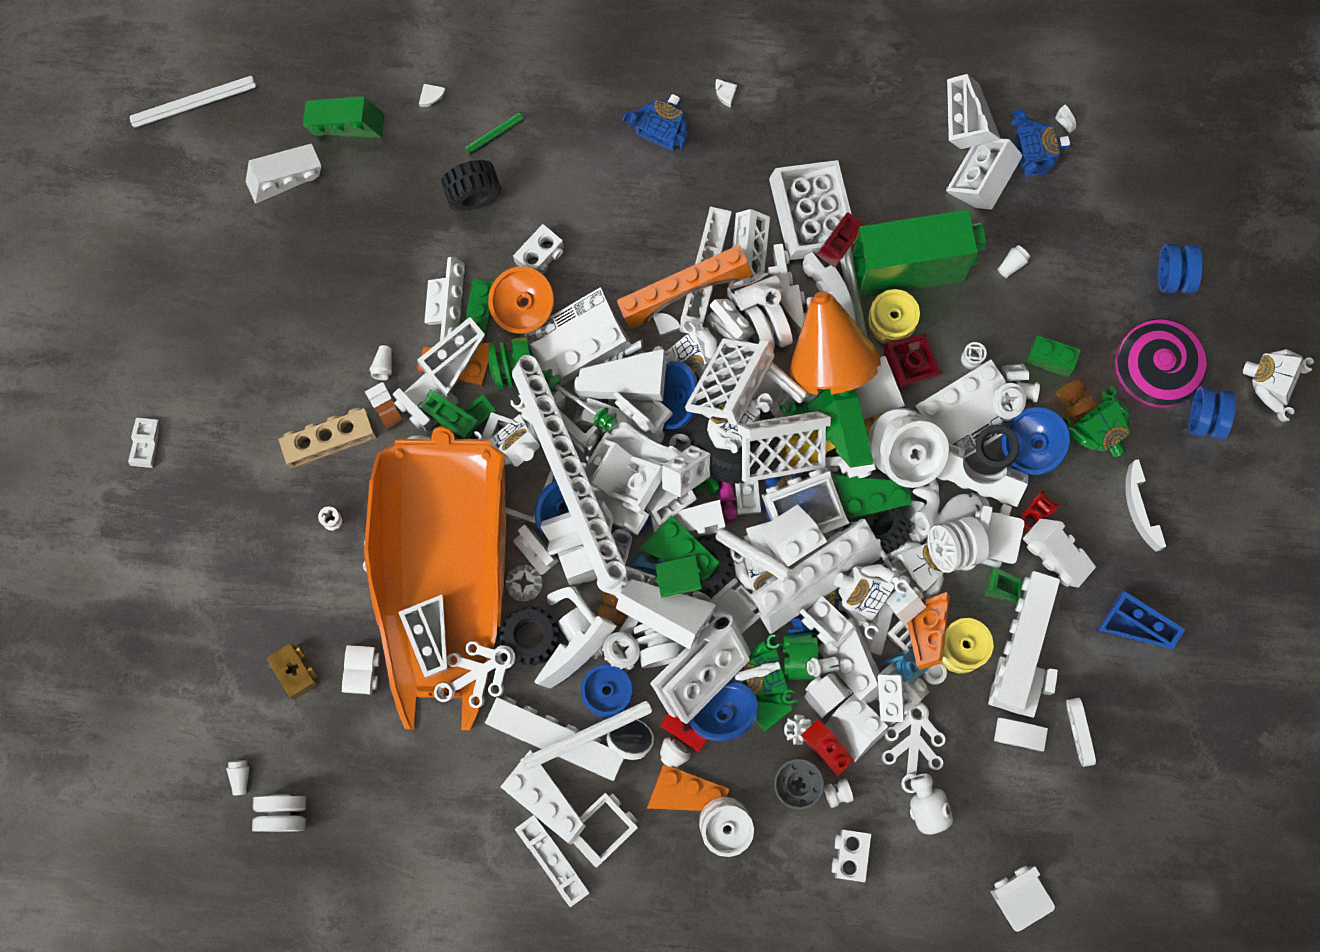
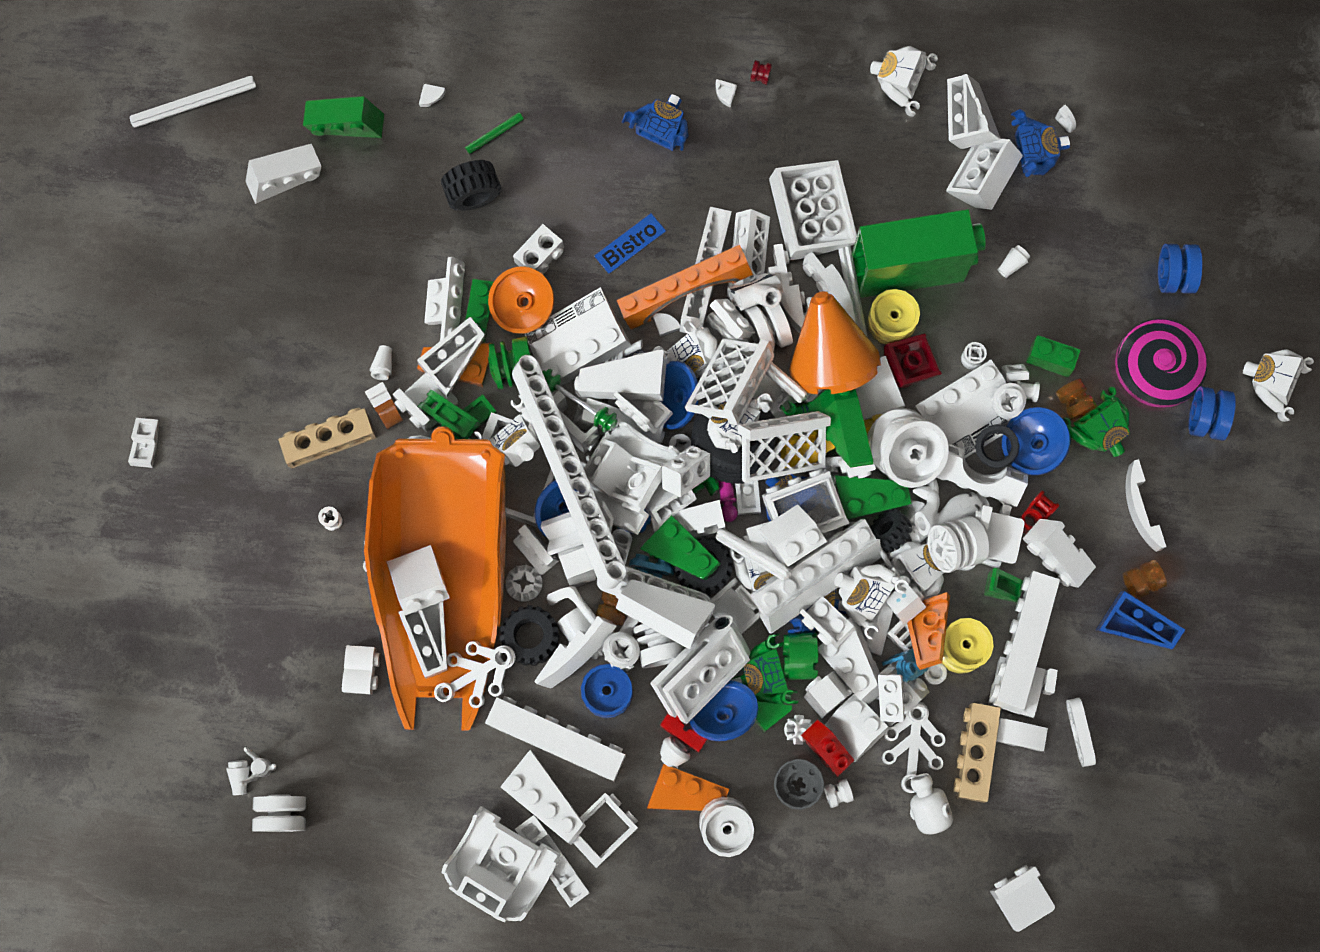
(259, 767): none -> white plant
(282, 666): pearl gold brick -> none
(418, 580): none -> white brick
(499, 868): none -> white piece
(586, 735): white axle -> none
(629, 243): none -> blue sticker
(631, 740): black tile -> none
(678, 576): green piece -> none
(759, 671): white piece -> none
(760, 72): none -> dark red wheel
(816, 667): white pin -> none
(840, 239): dark red brick -> none
(858, 856): white brick -> none
(901, 74): none -> white torso
(989, 718): none -> tan brick
(1147, 578): none -> clear orange wheel

